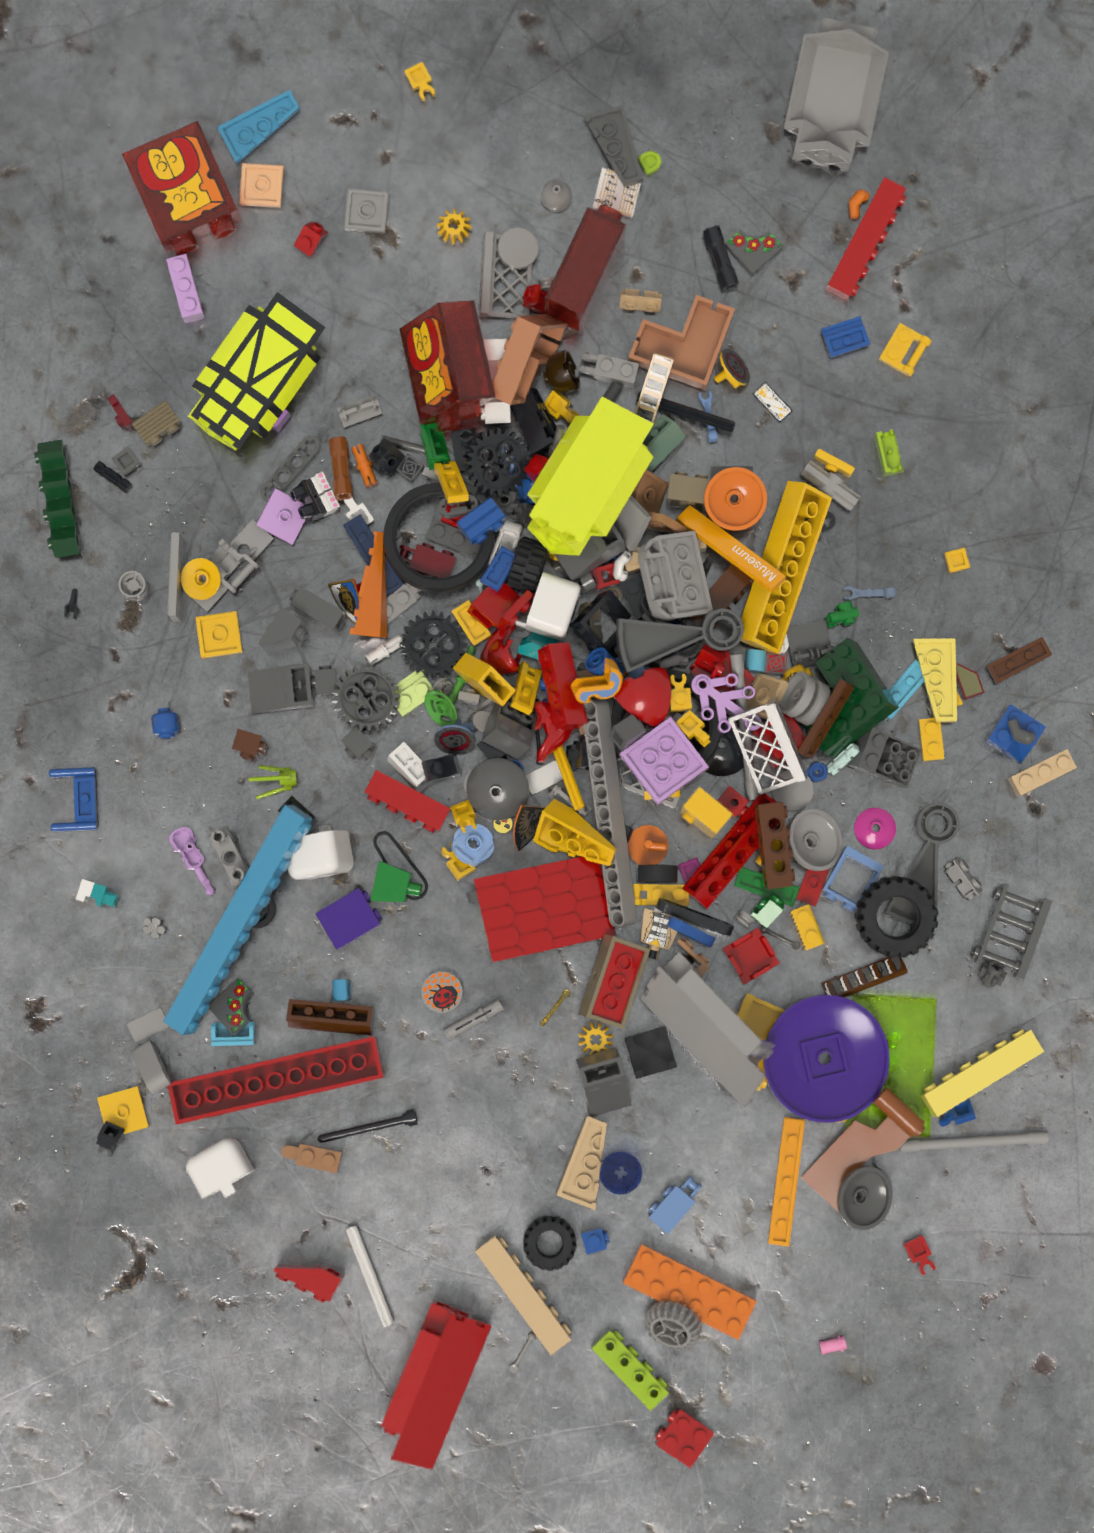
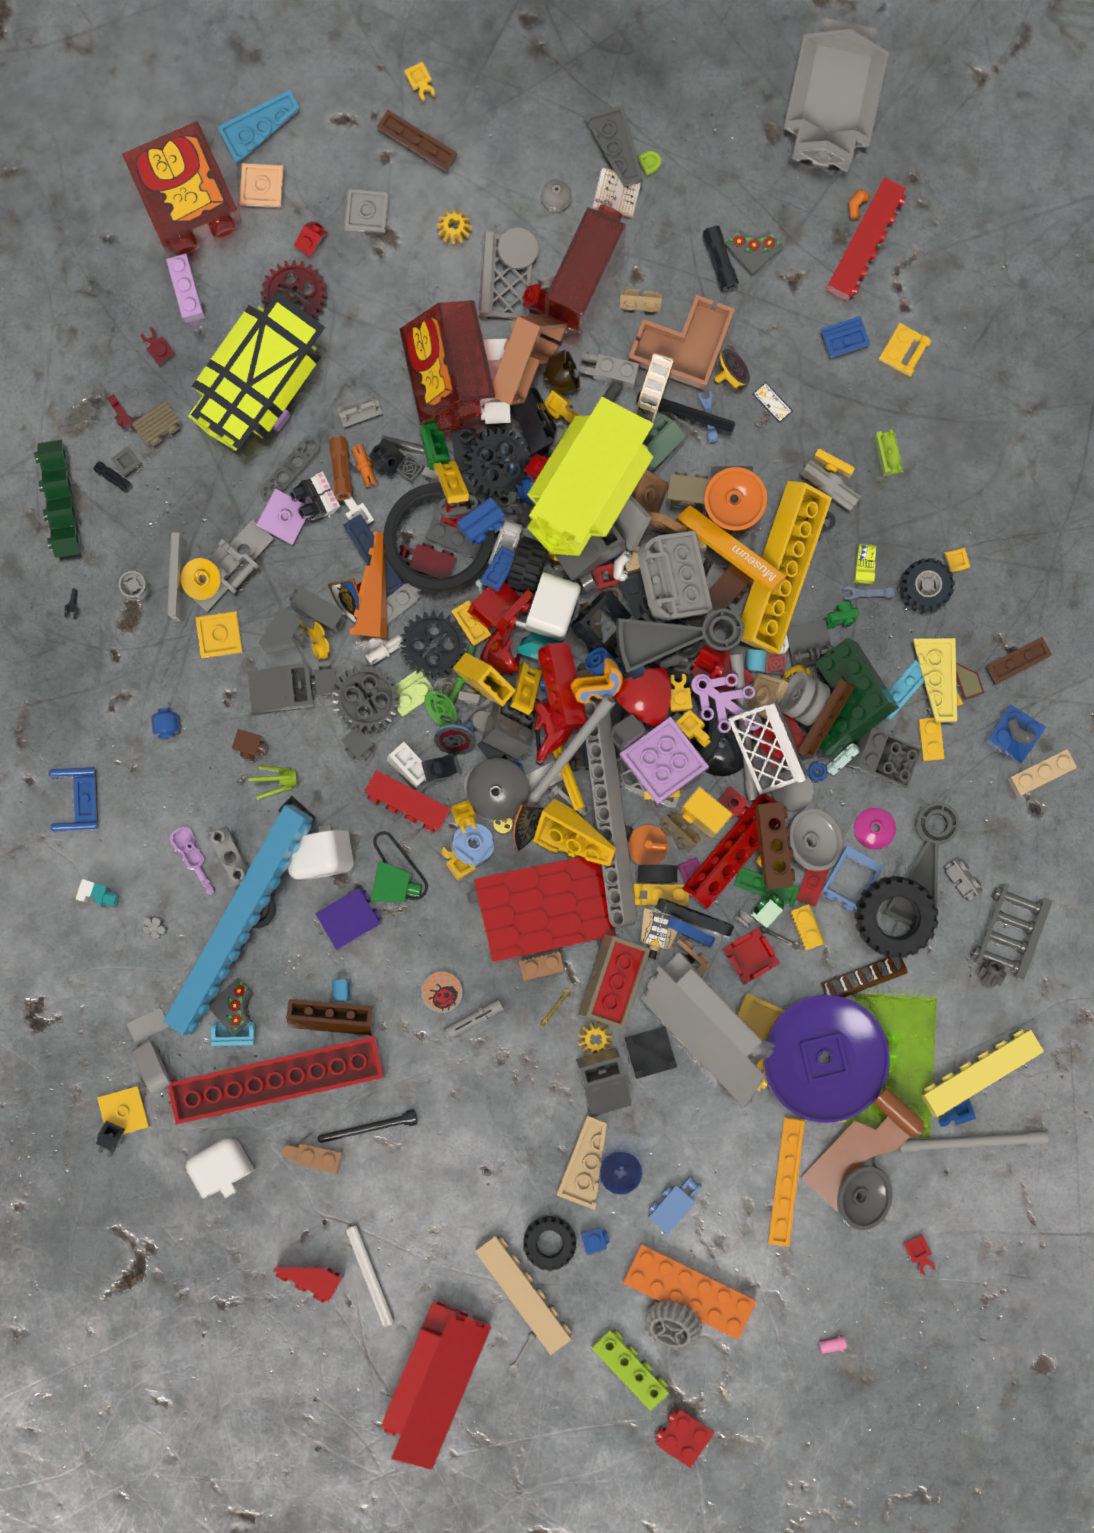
(158, 348): none -> dark red plate
(304, 278): none -> dark red gear
(321, 646): none -> yellow plate
(416, 140): none -> reddish brown plate
(541, 966): none -> medium nougat brick
(599, 713): none -> light grey piece
(672, 825): none -> dark tan hinge
(865, 564): none -> neon yellow leg
(927, 585): none -> black wheel

